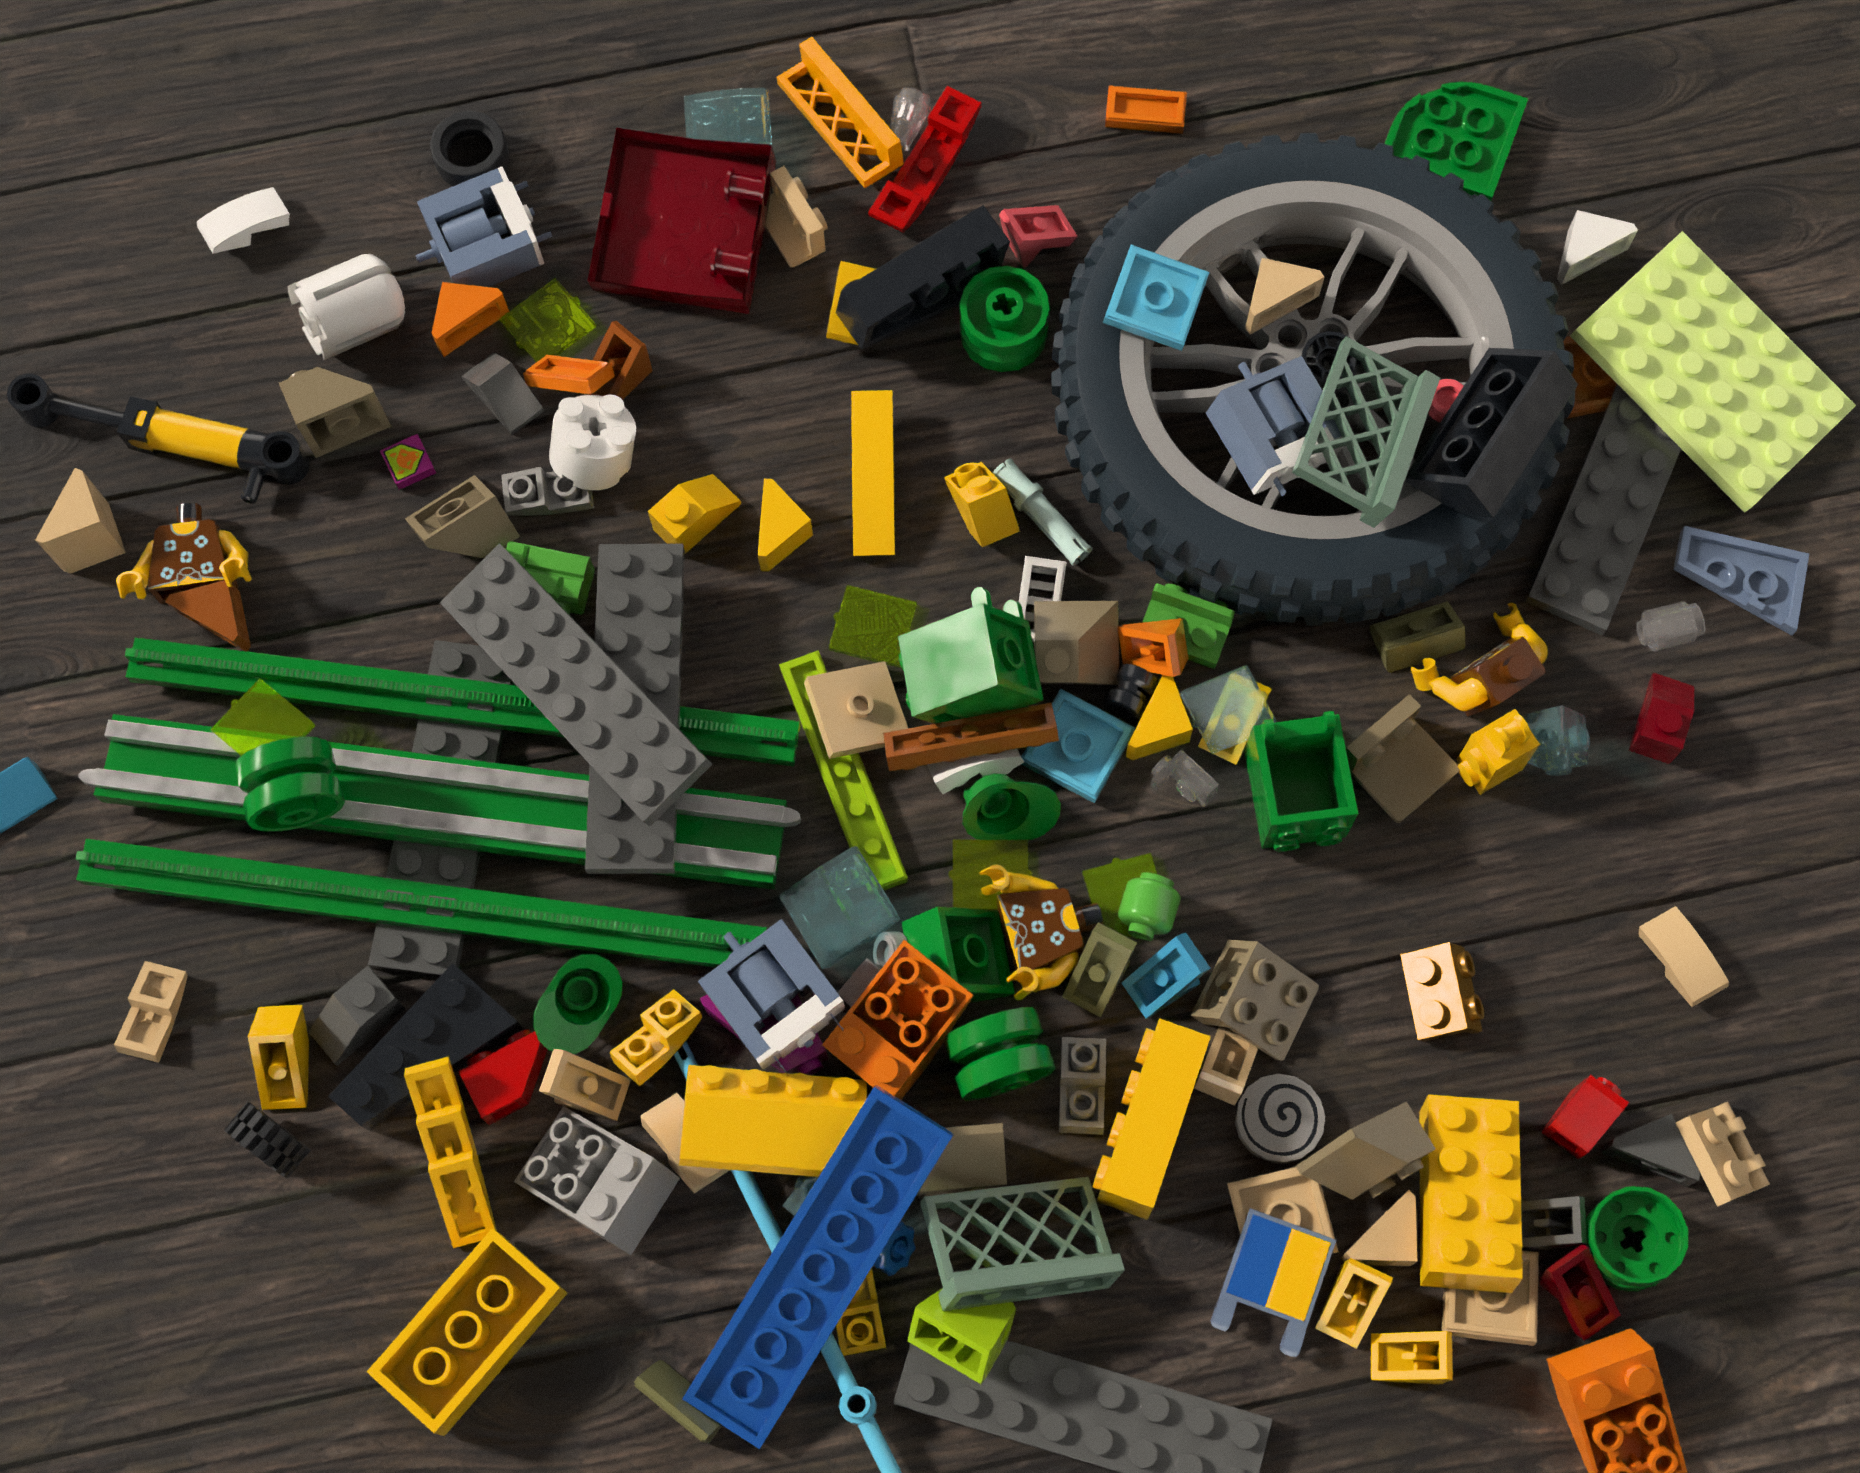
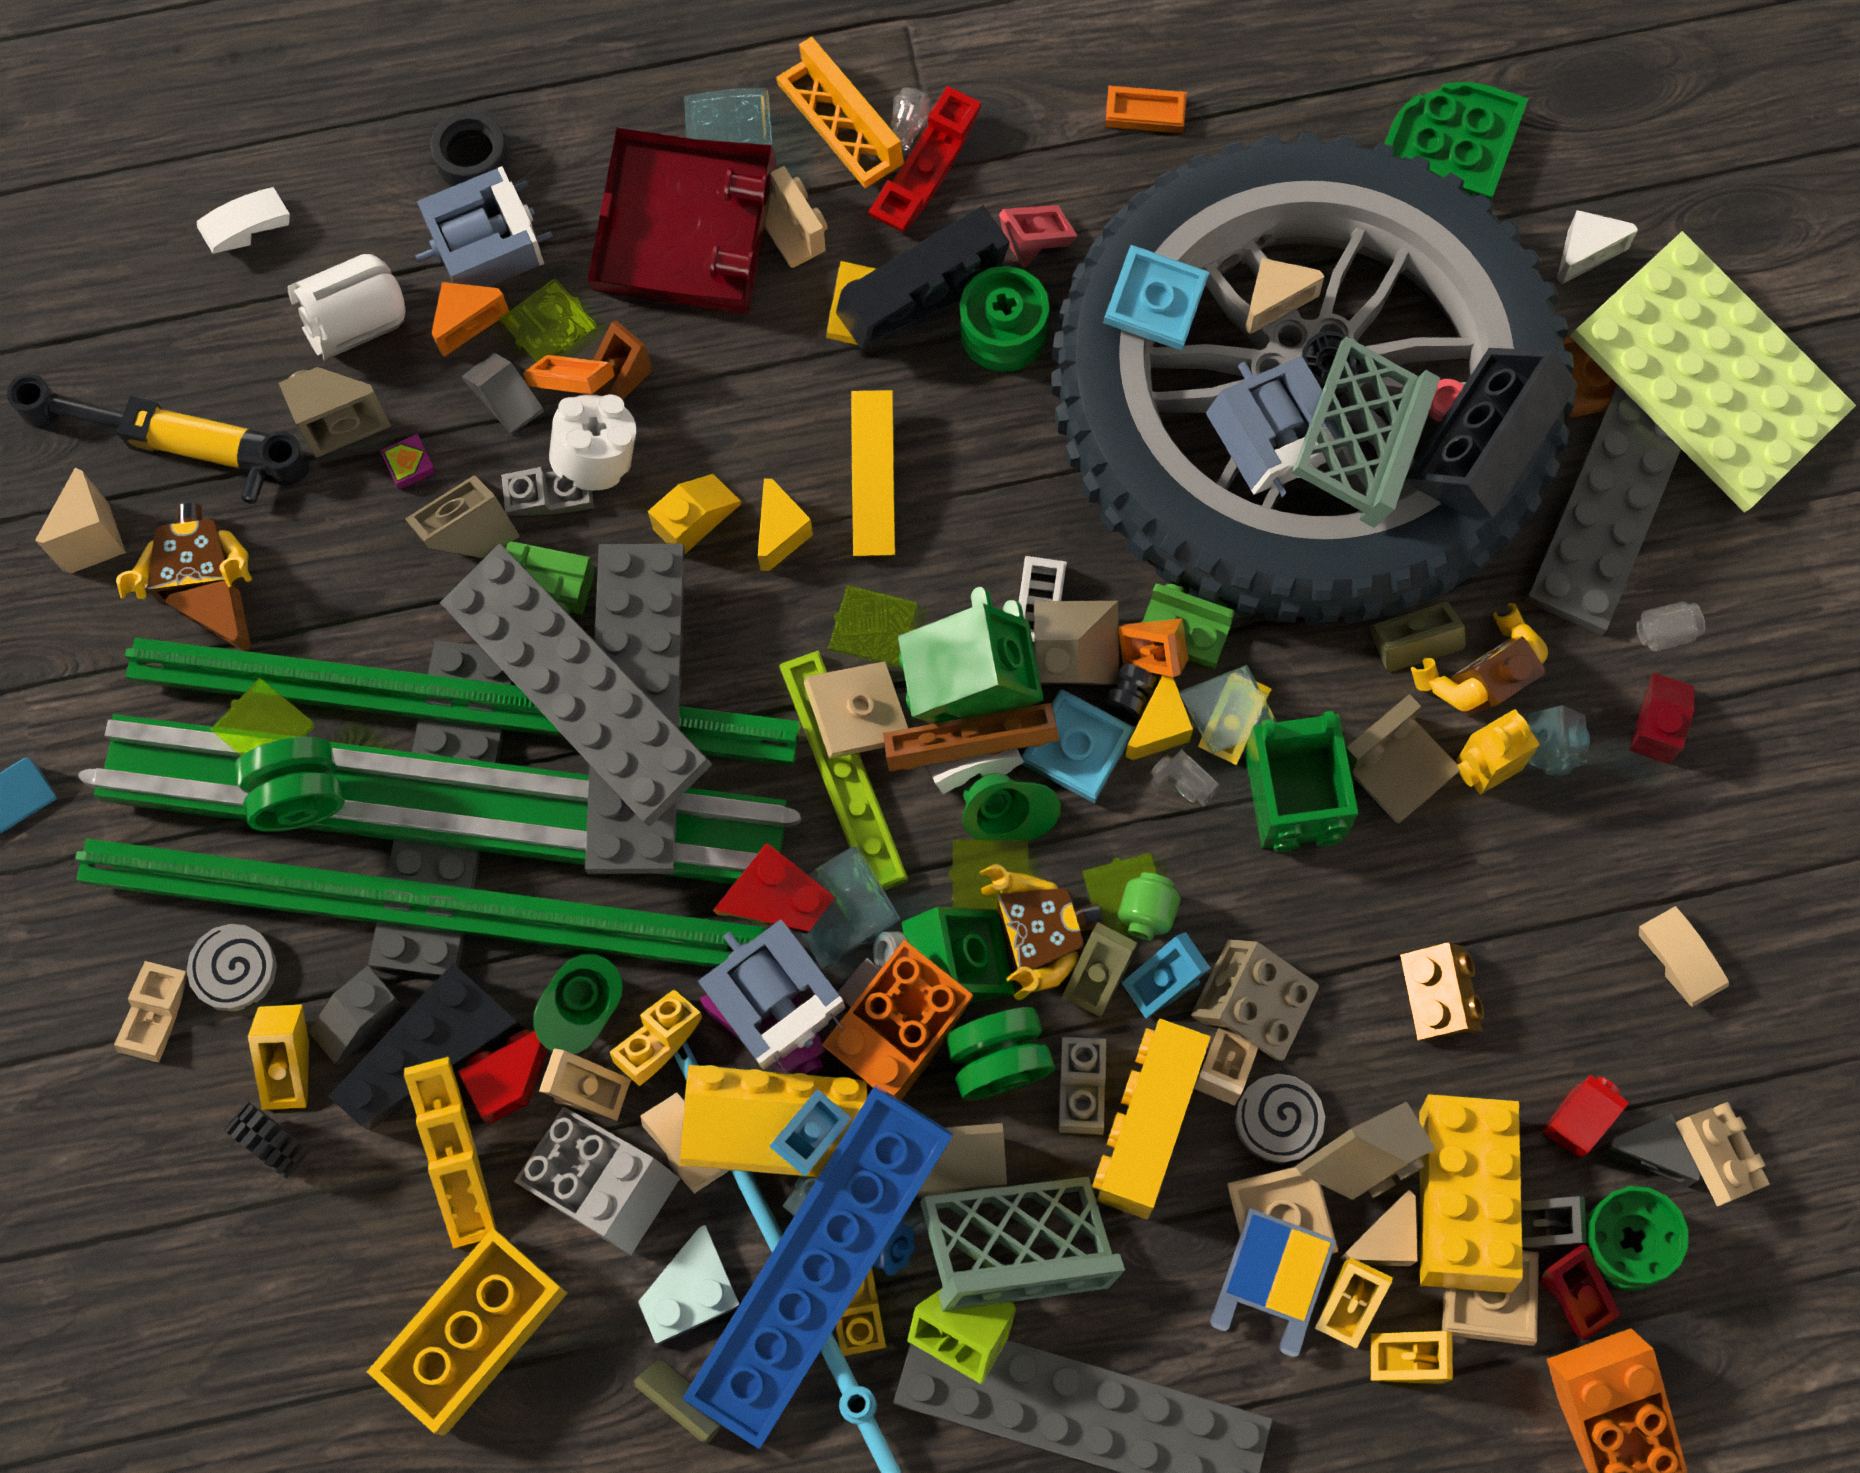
(231, 967): none -> light grey tile
(688, 1290): none -> light aqua wing
(774, 891): none -> red wing
(810, 1132): none -> dark azure slope
(982, 503): yellow slope -> none
(1042, 512): light aqua pin -> none
(1747, 573): sand blue wing -> none

